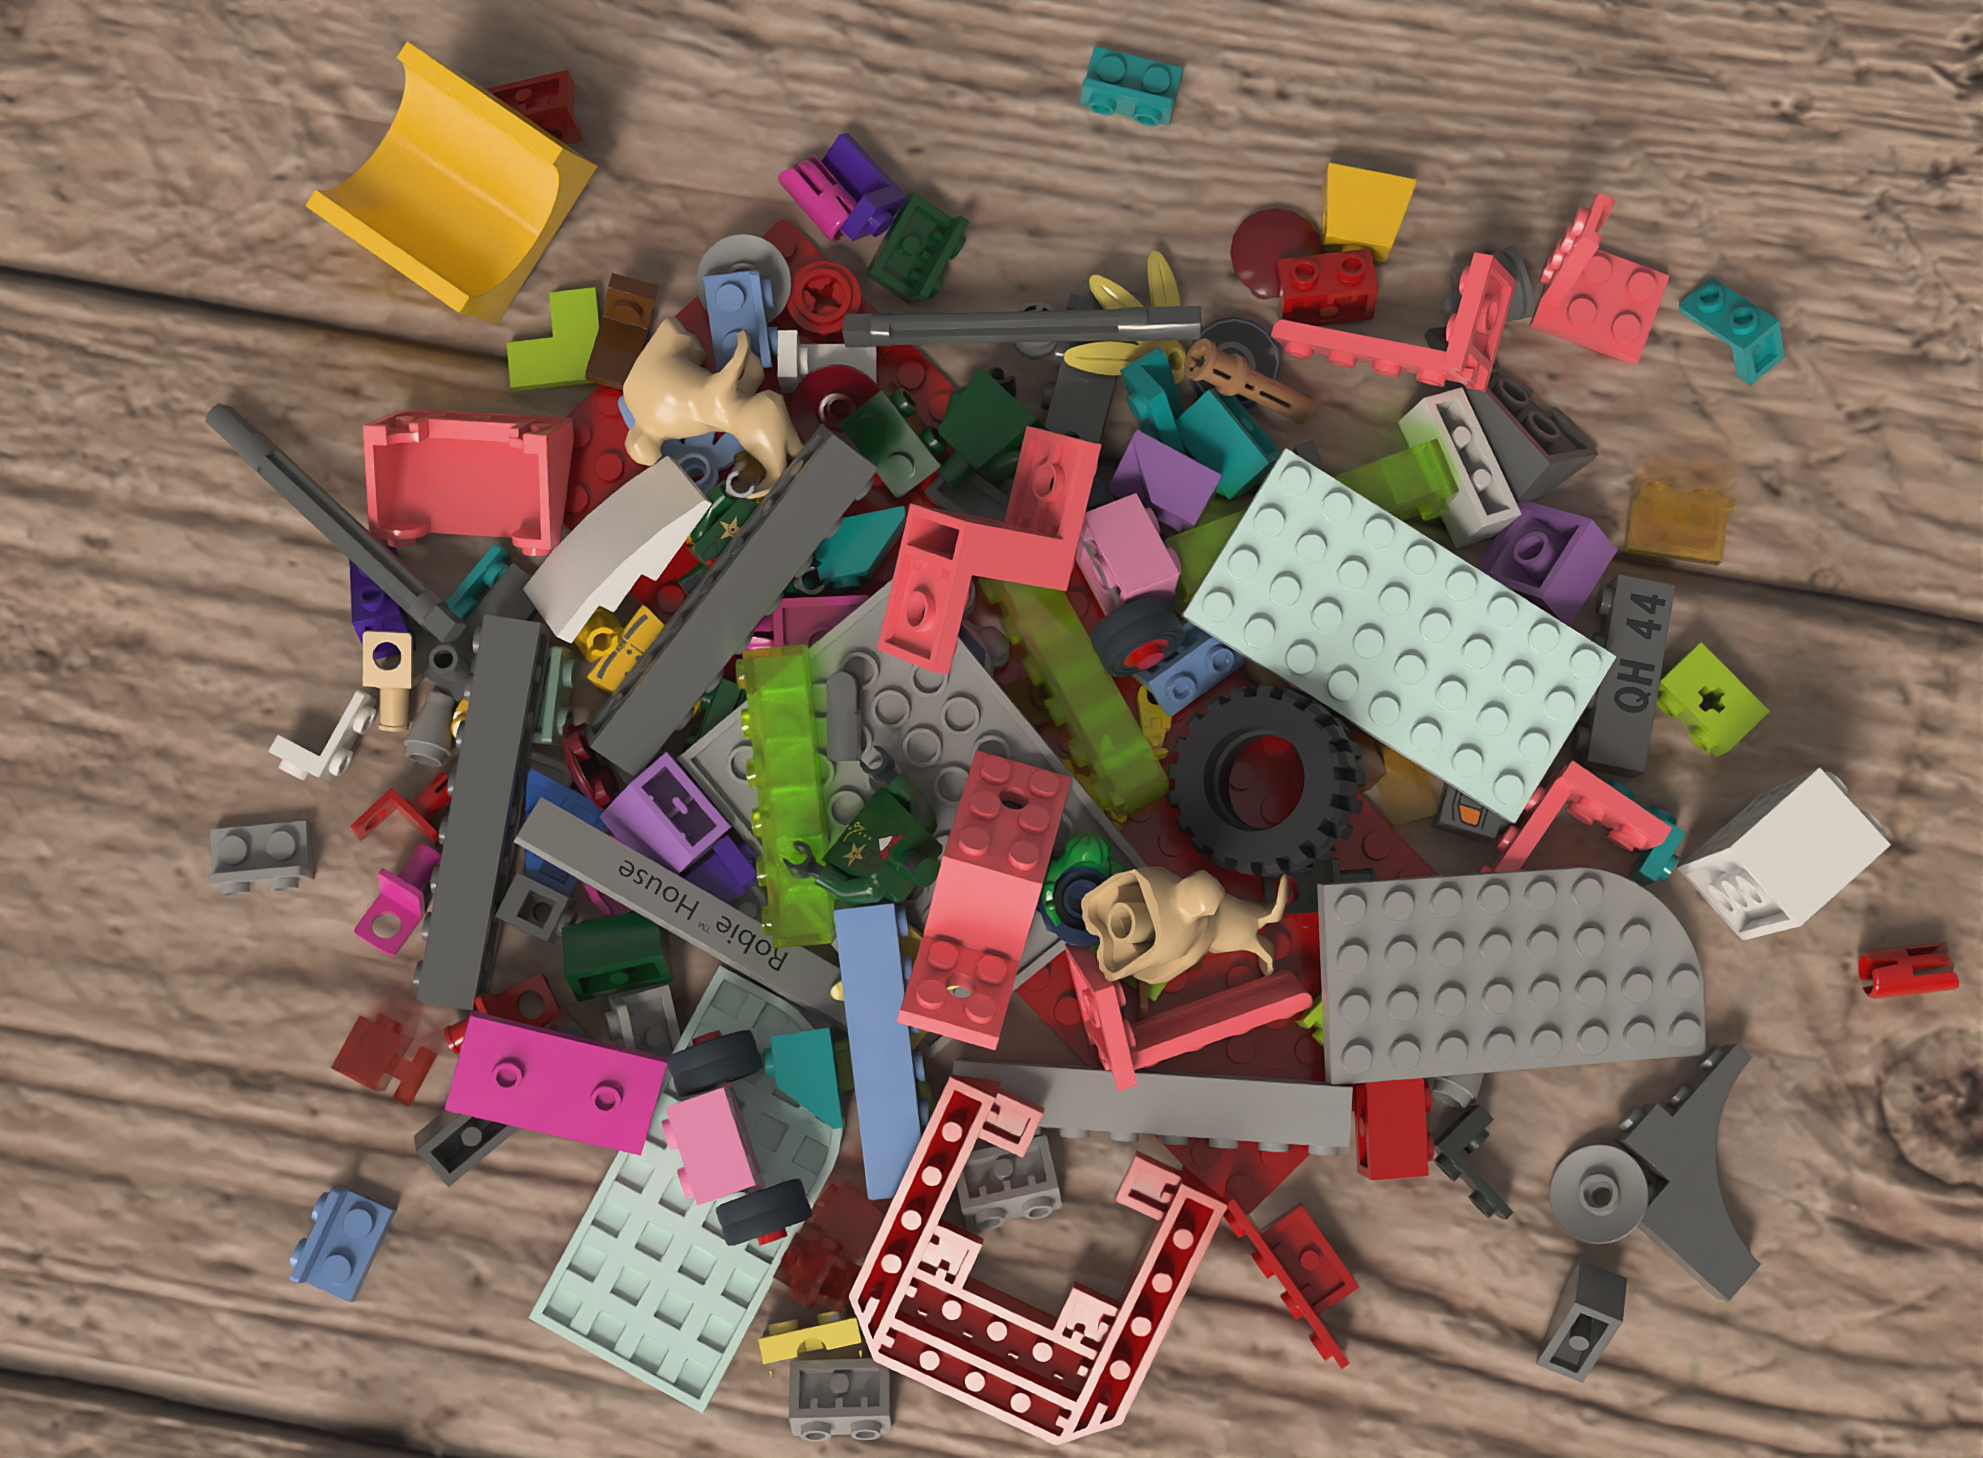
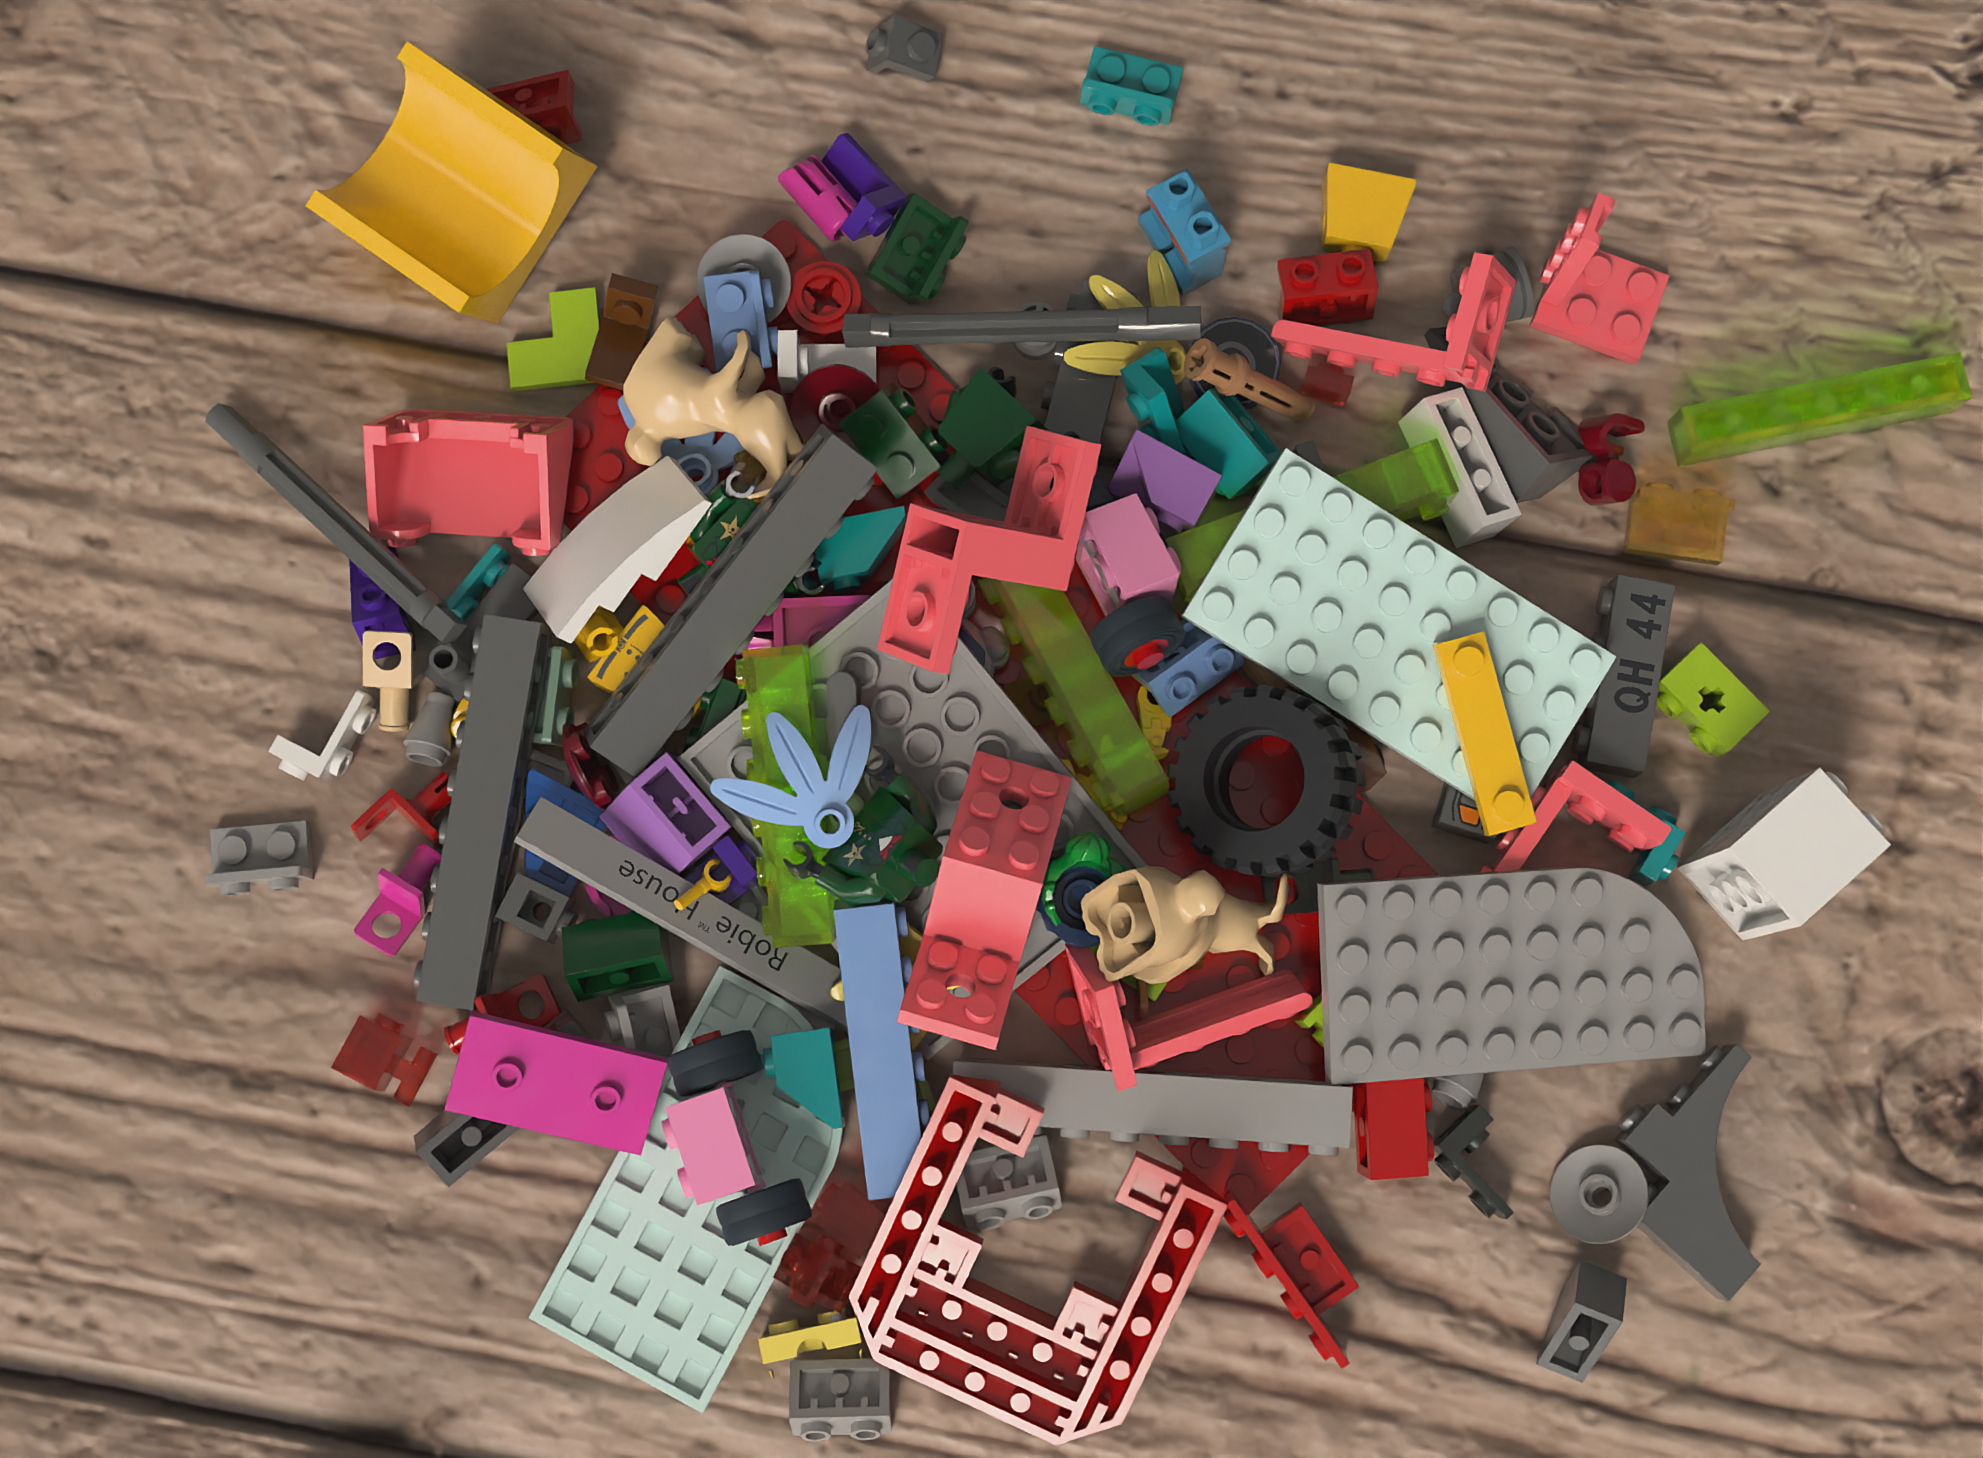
(341, 1242): medium blue bracket -> none
(704, 885): none -> yellow hand
(814, 795): none -> light blue plant
(904, 48): none -> dark grey bracket
(1187, 224): none -> dark azure hips
(1264, 241): dark red dish -> none
(1327, 384): none -> clear red plate
(1404, 789): clear yellow tile -> none
(1484, 733): none -> yellow plate
(1549, 558): medium lavender slope -> none
(1614, 476): none -> dark red leg
(1740, 324): teal bracket -> none
(1819, 409): none -> clear neon green brick
(1907, 970): red arm -> none

